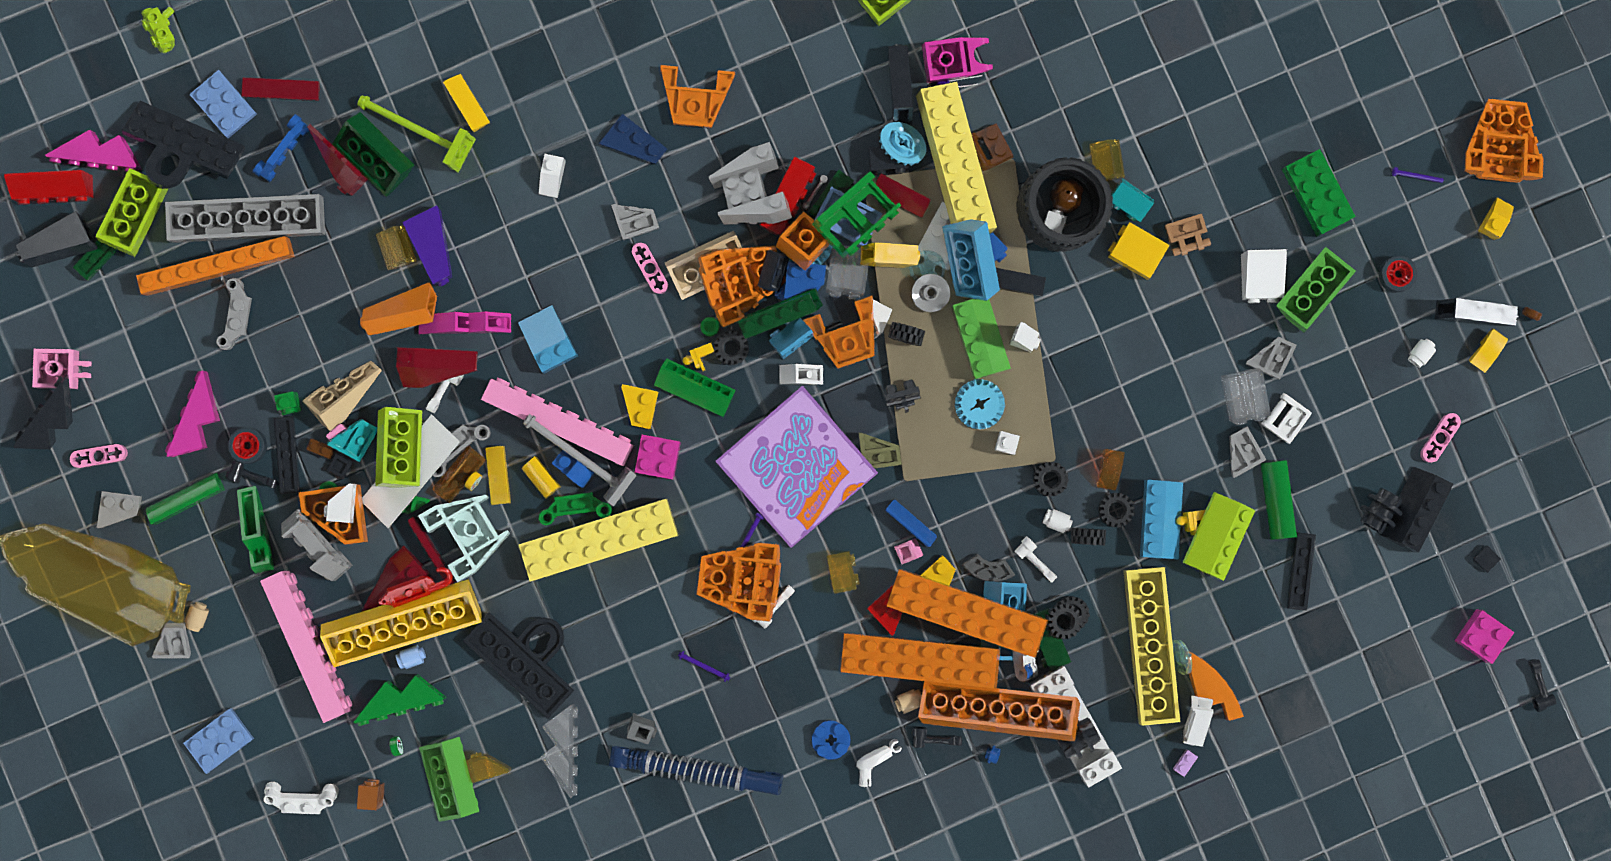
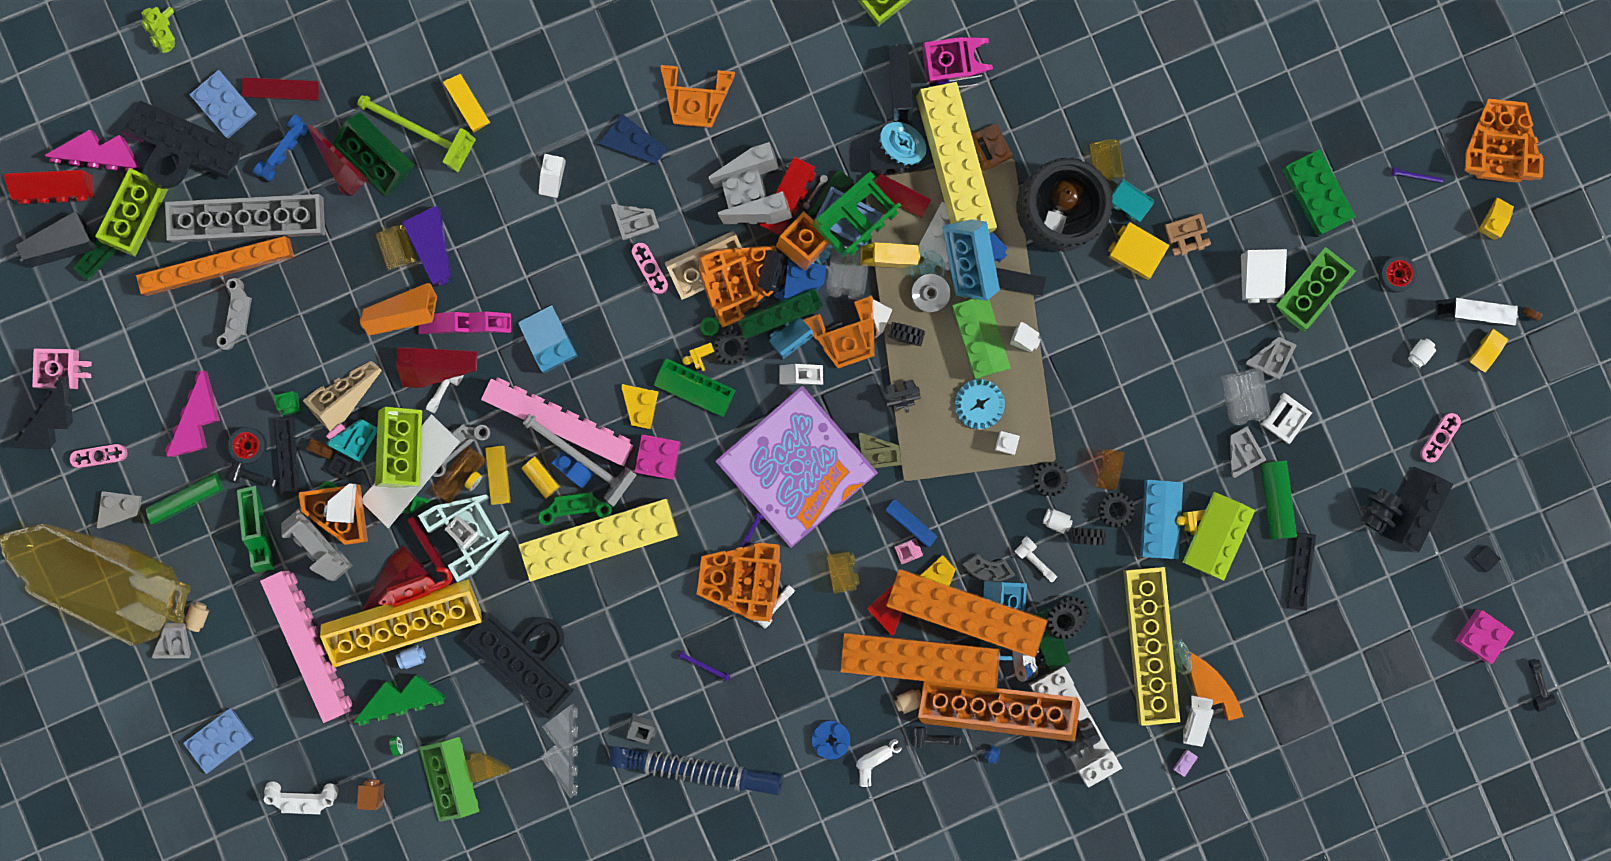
(462, 532): none -> white slope

